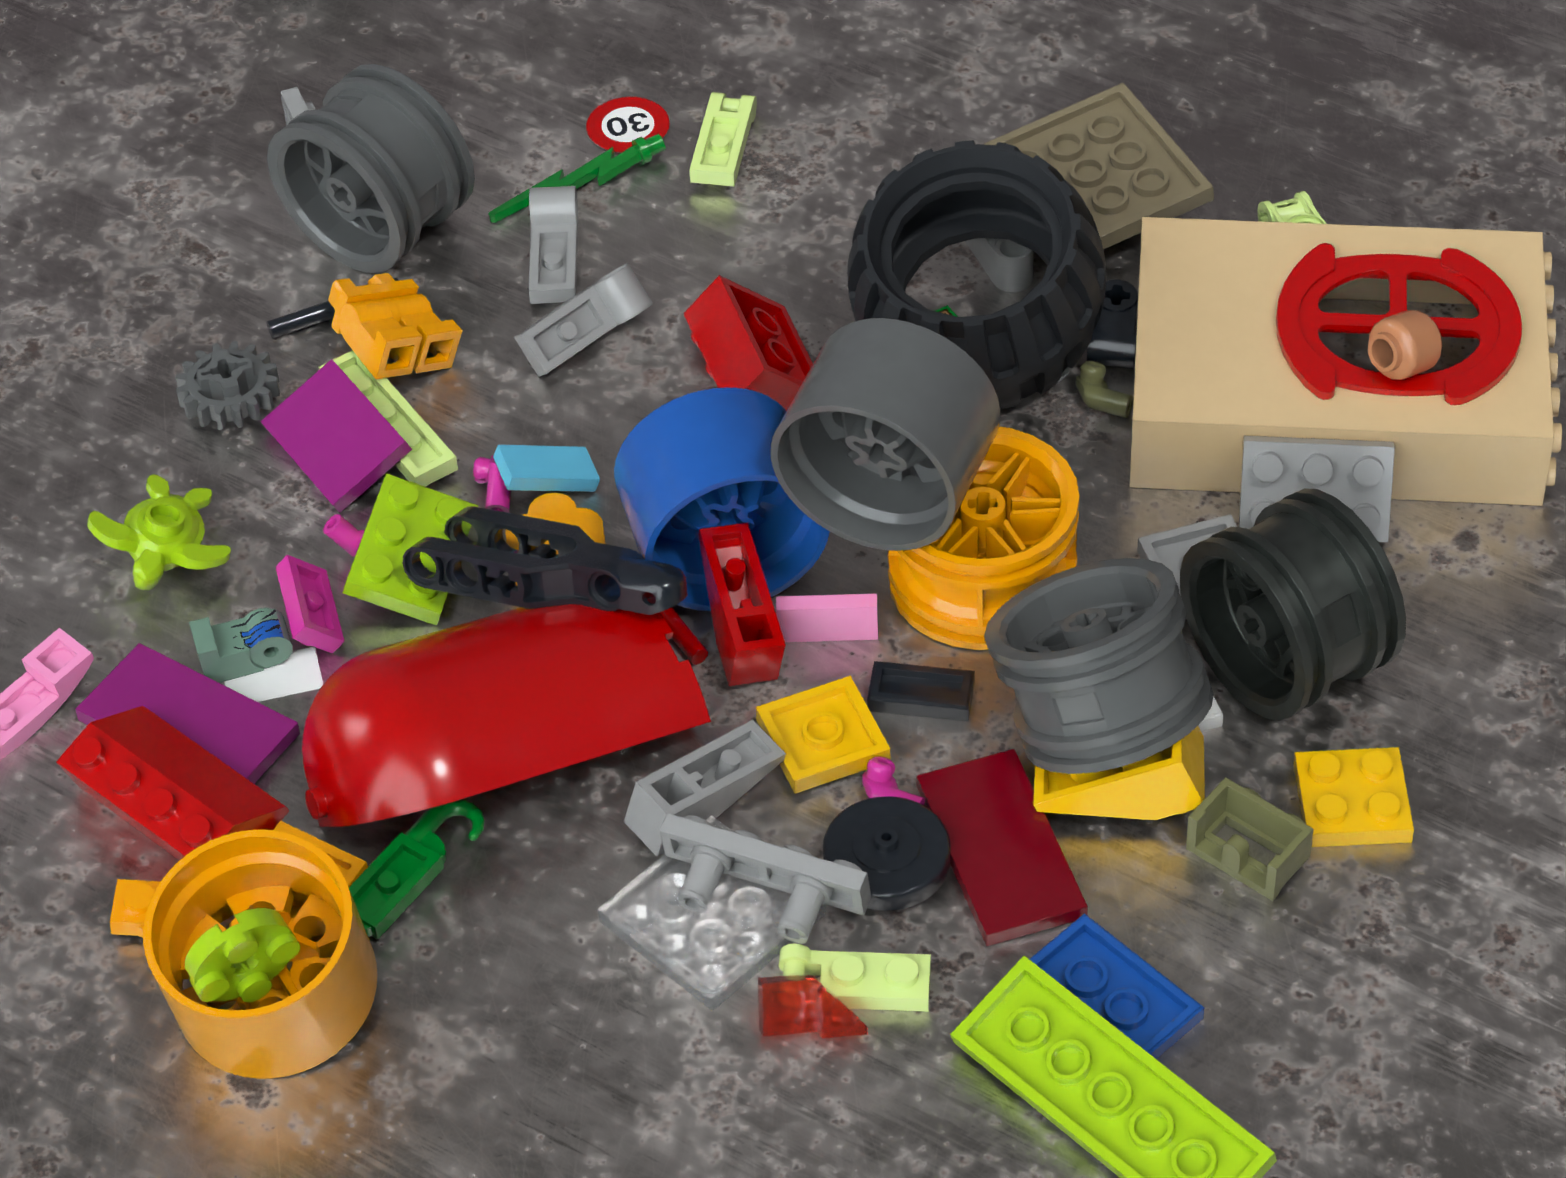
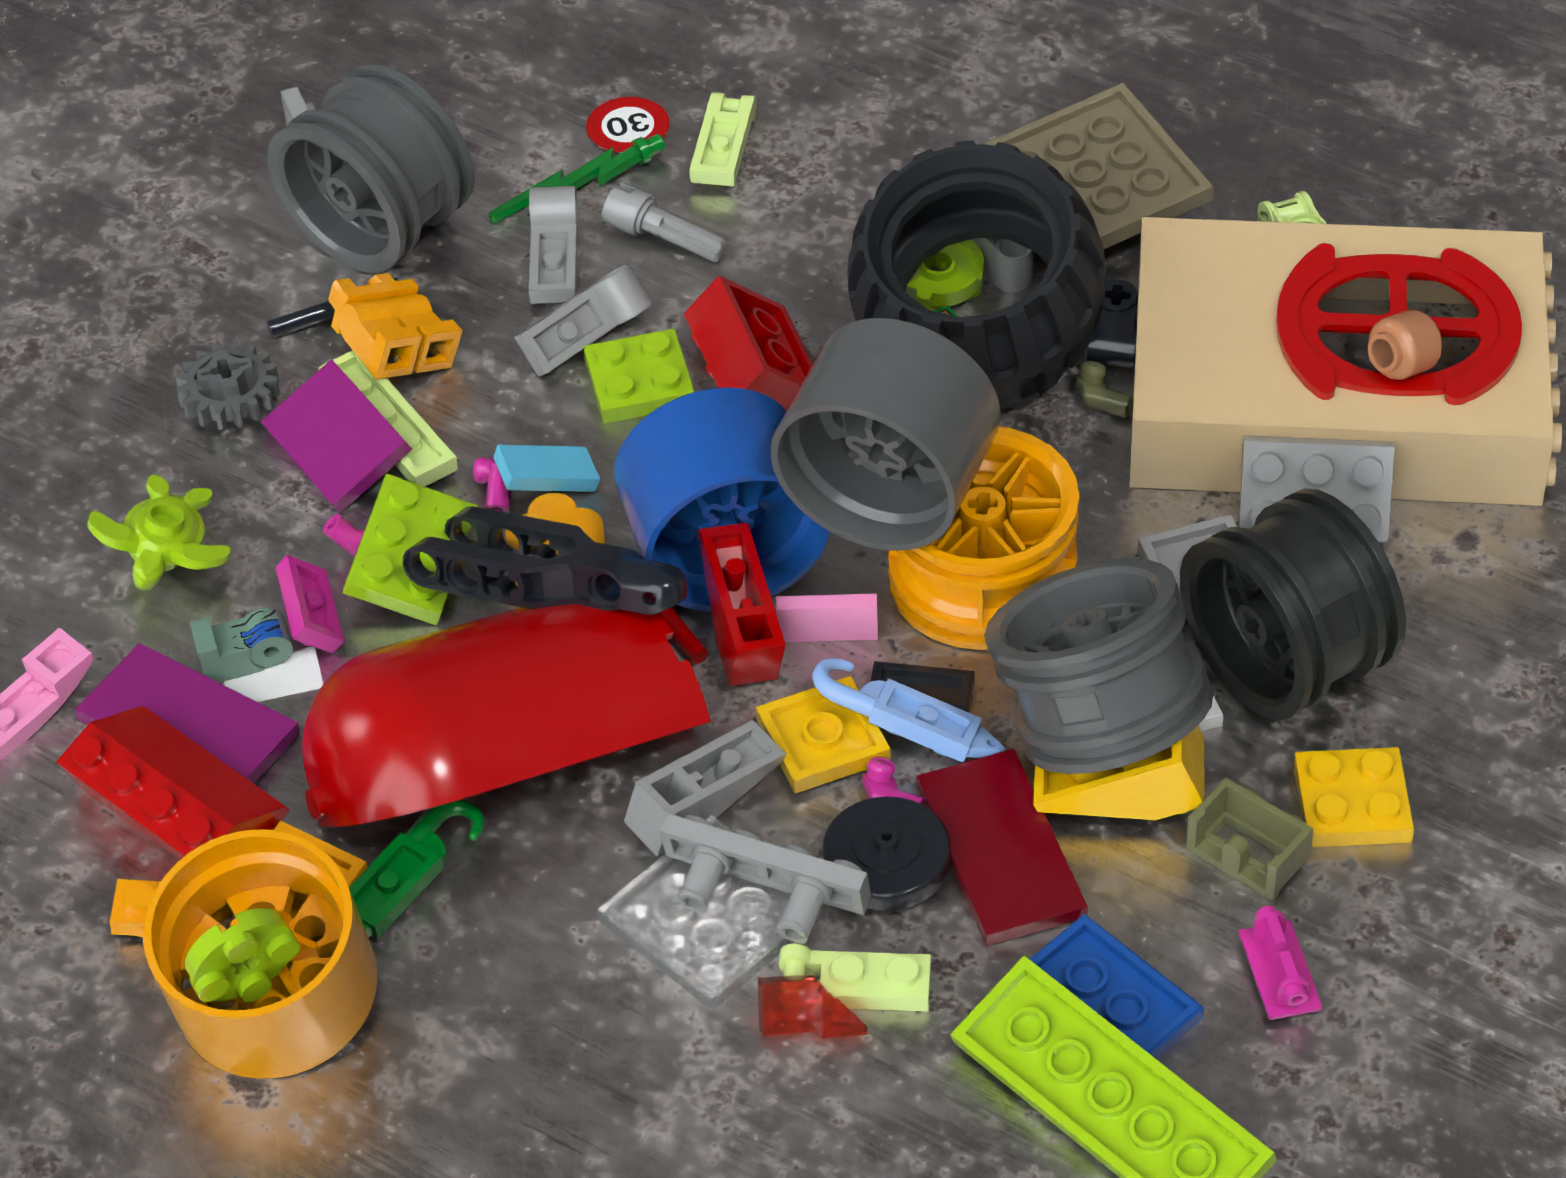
(636, 374): none -> lime plate
(639, 213): none -> light grey piece
(909, 713): none -> light blue plate
(955, 284): none -> lime plate
(1279, 965): none -> dark pink hinge

